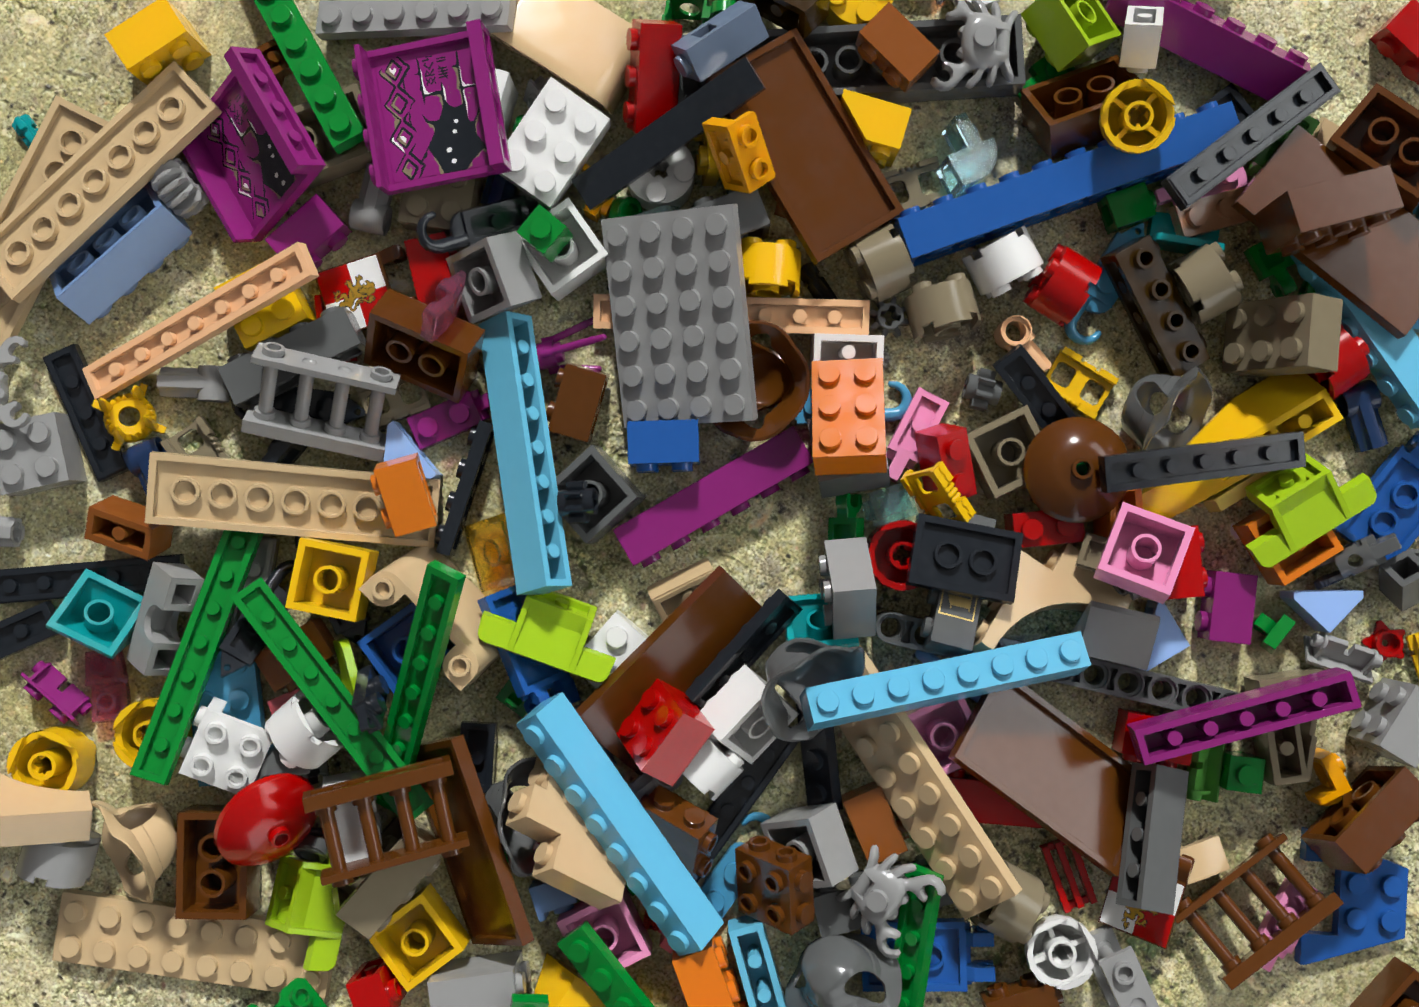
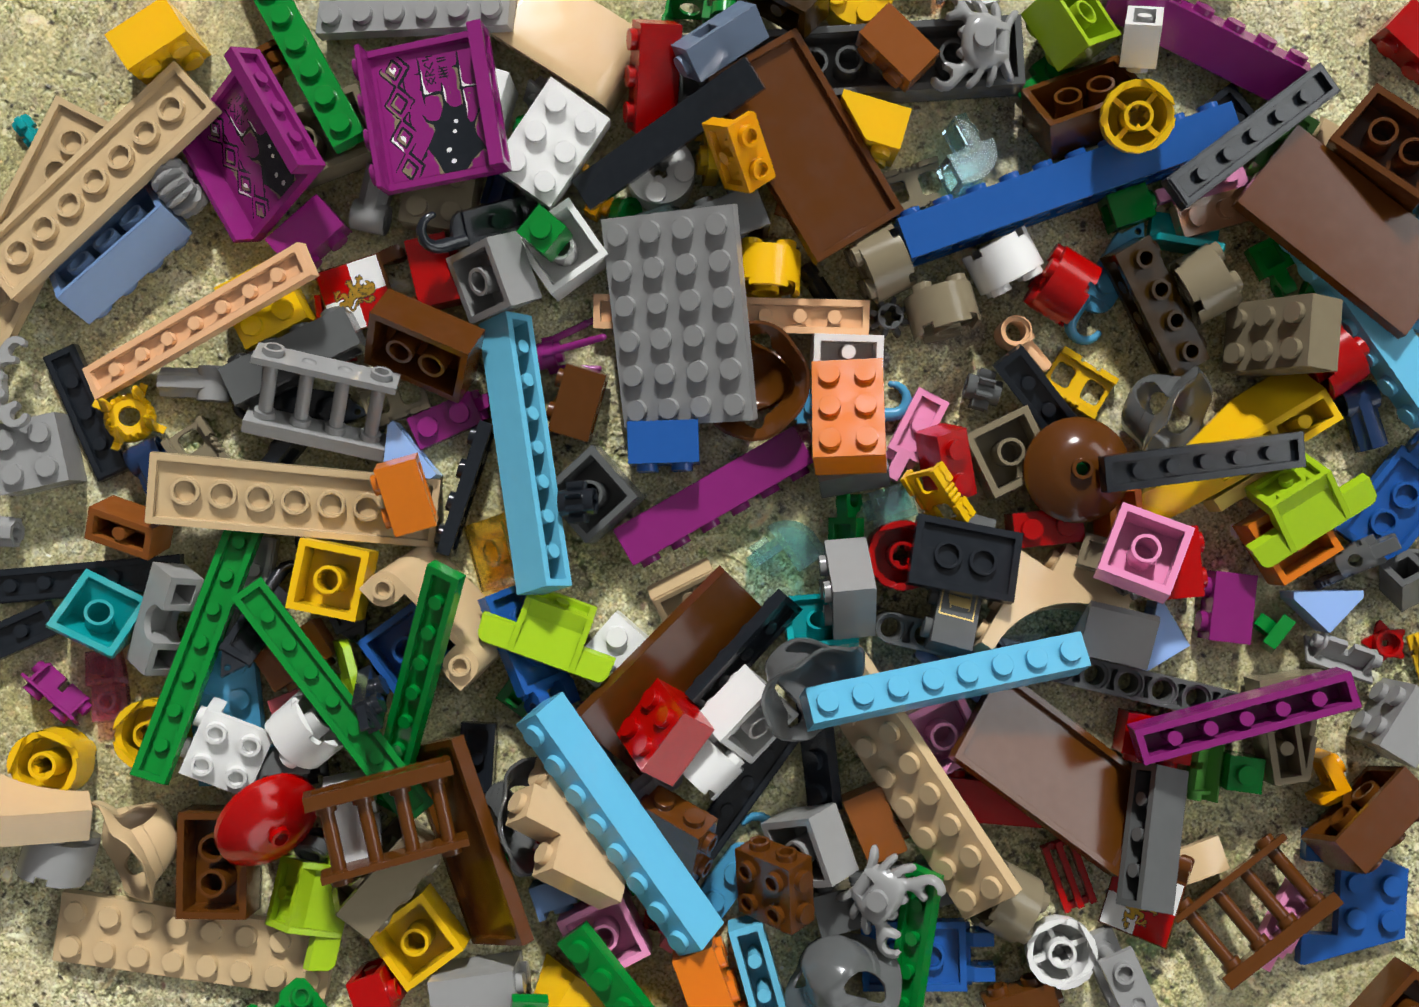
(443, 310): clear pink slope -> none
(794, 539): none -> clear light blue brick
(1328, 211): reddish brown brick -> none

